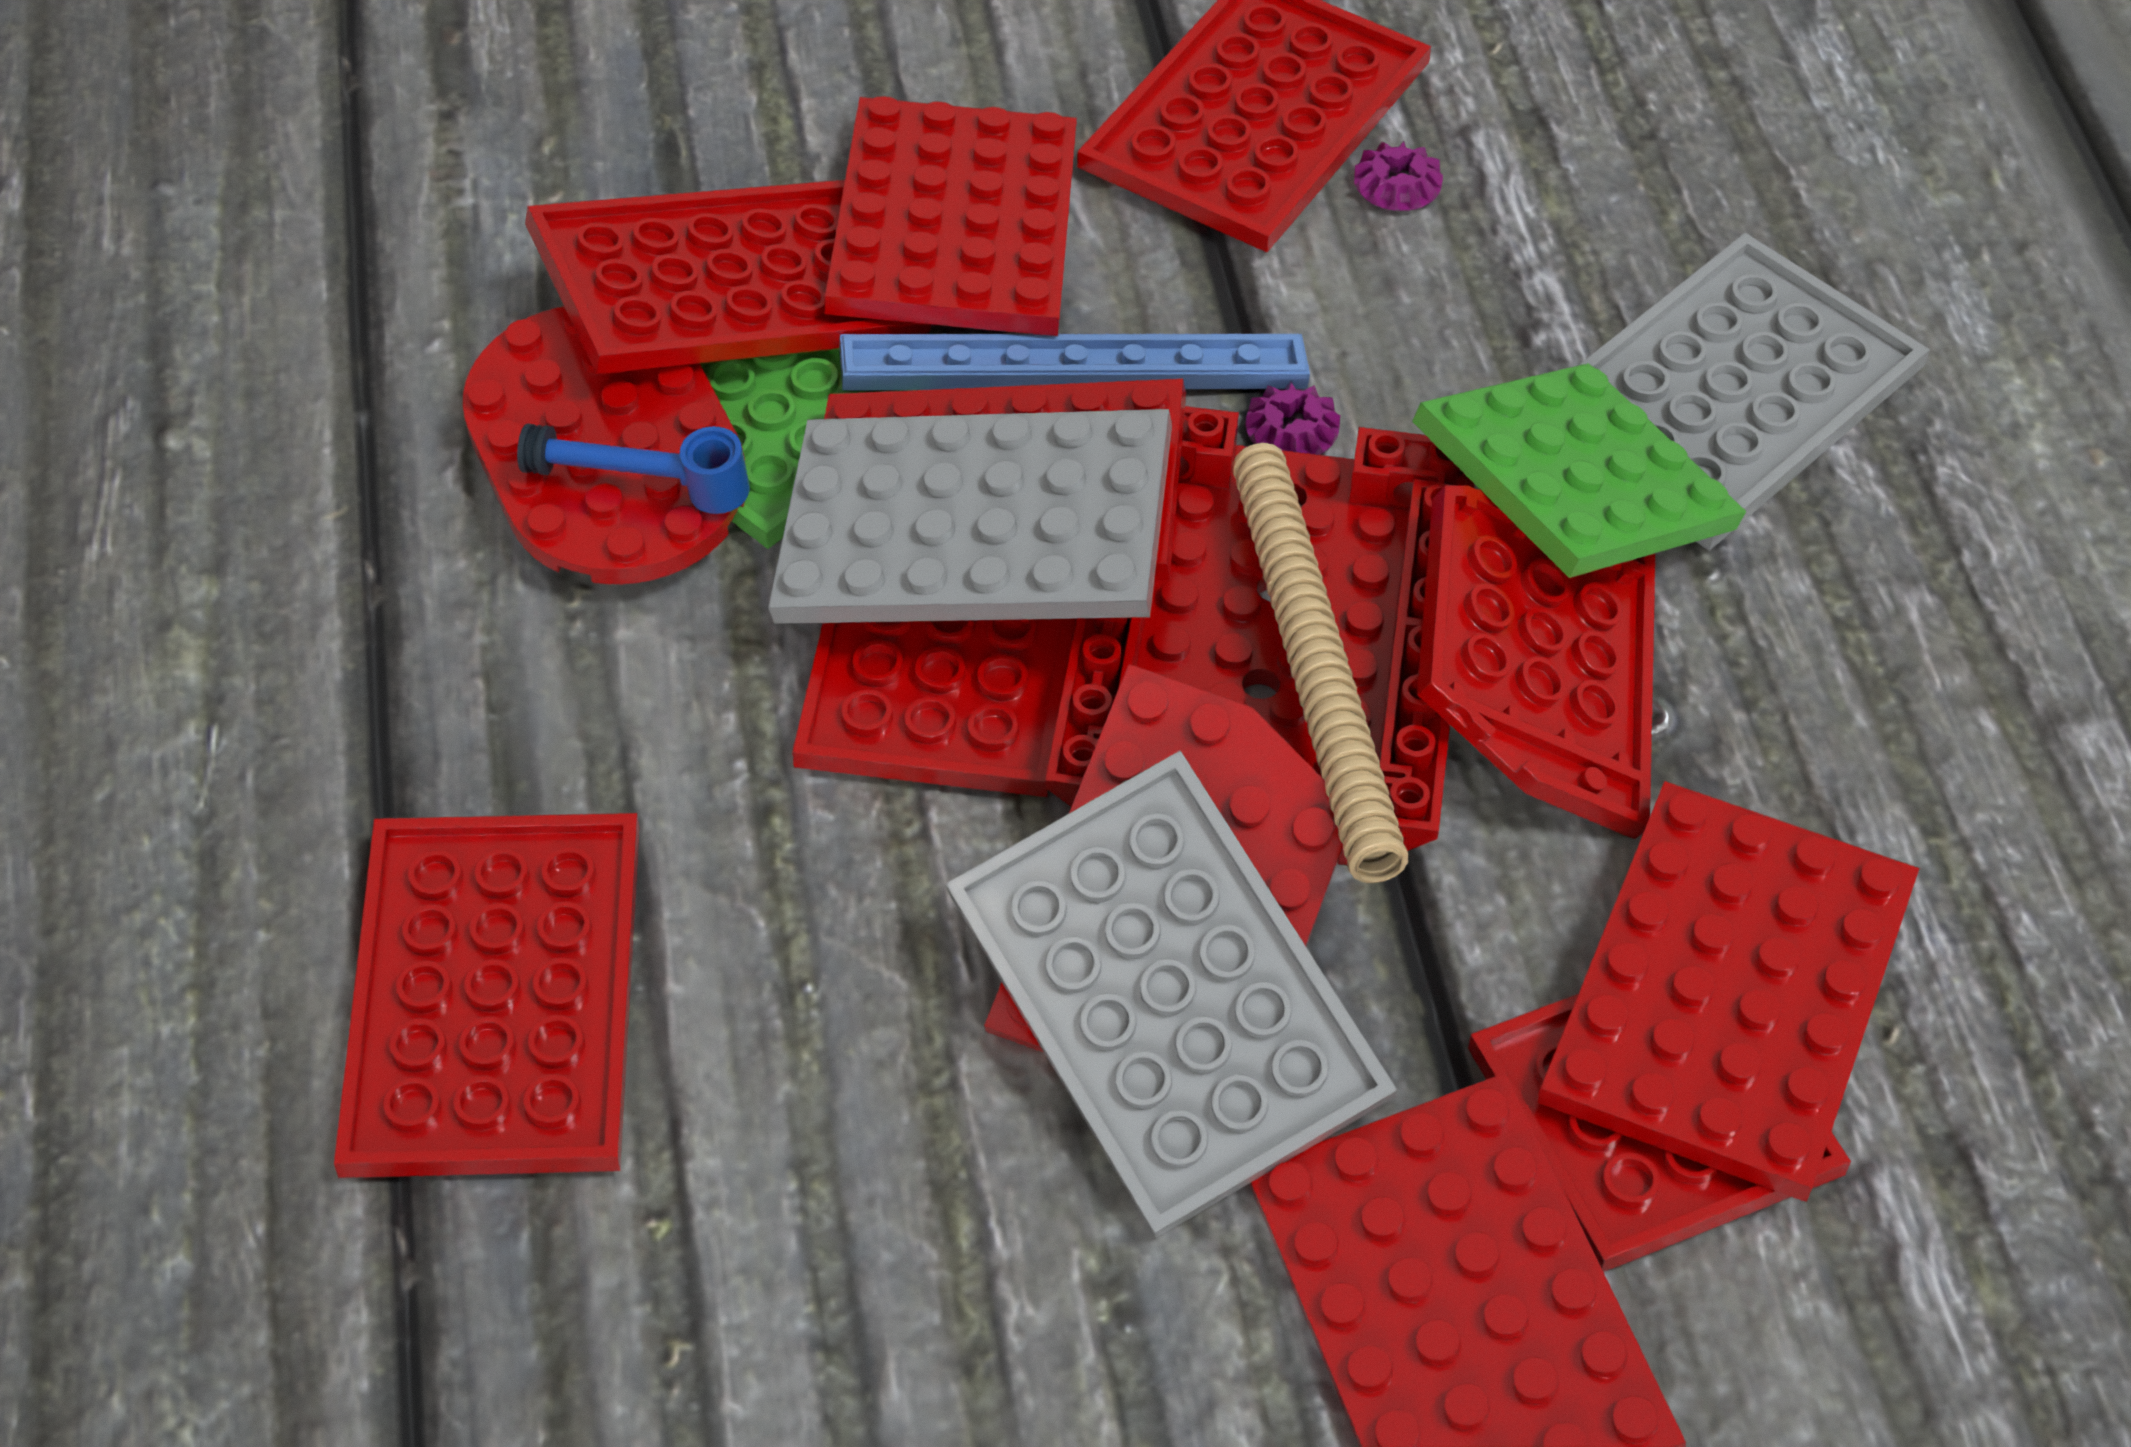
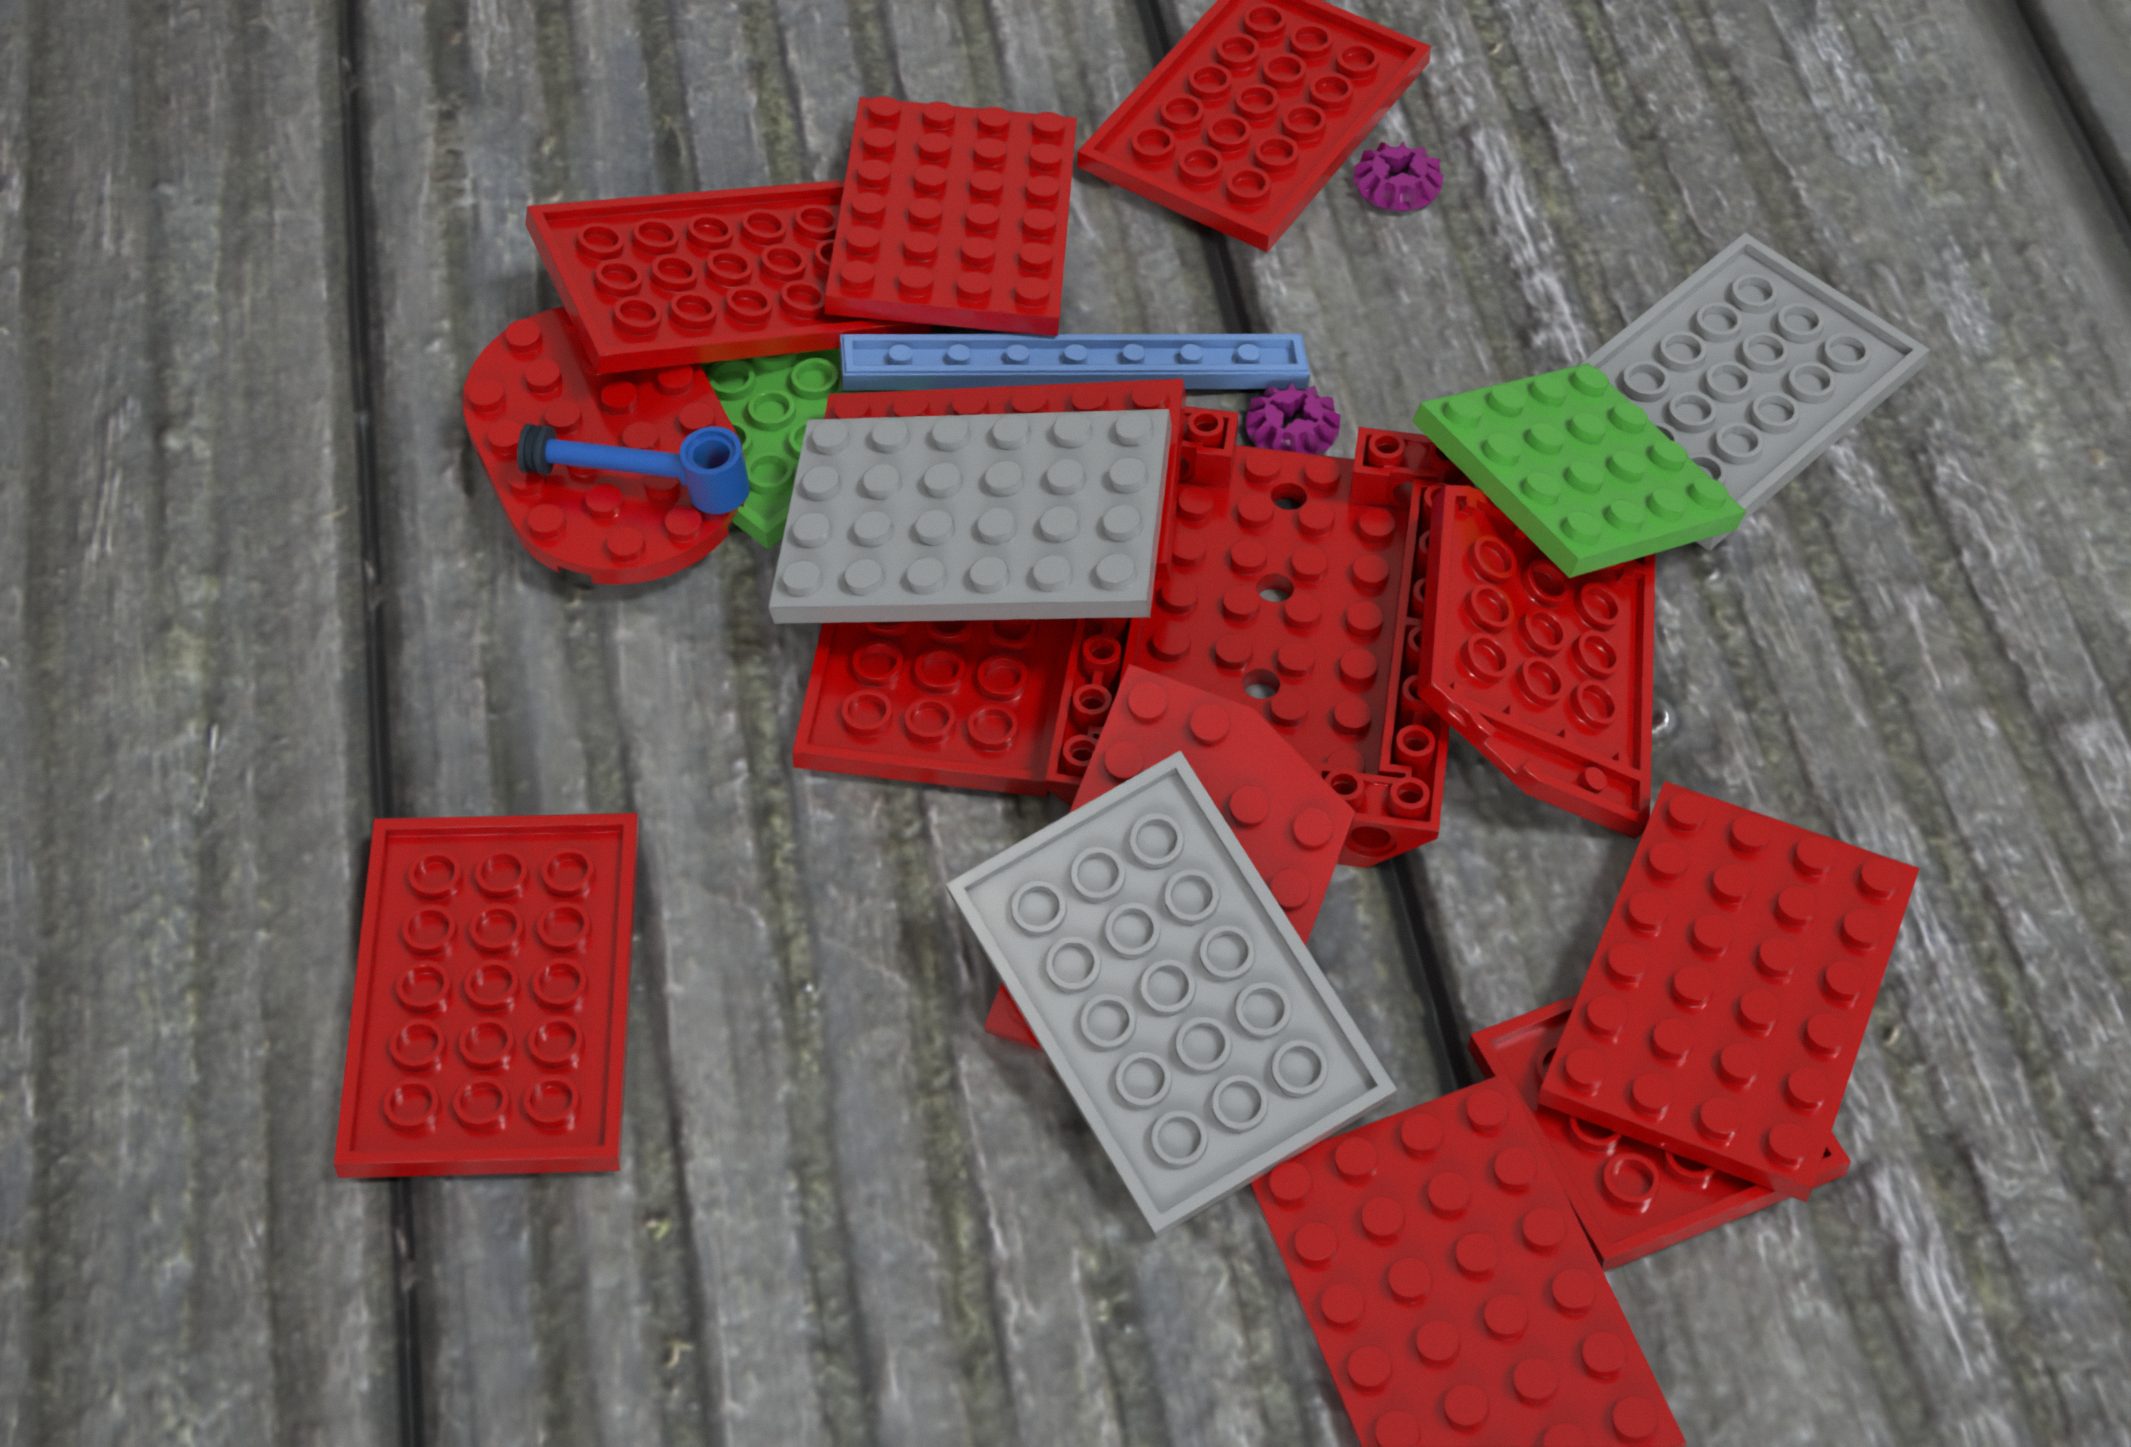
(1319, 667): tan piece -> none

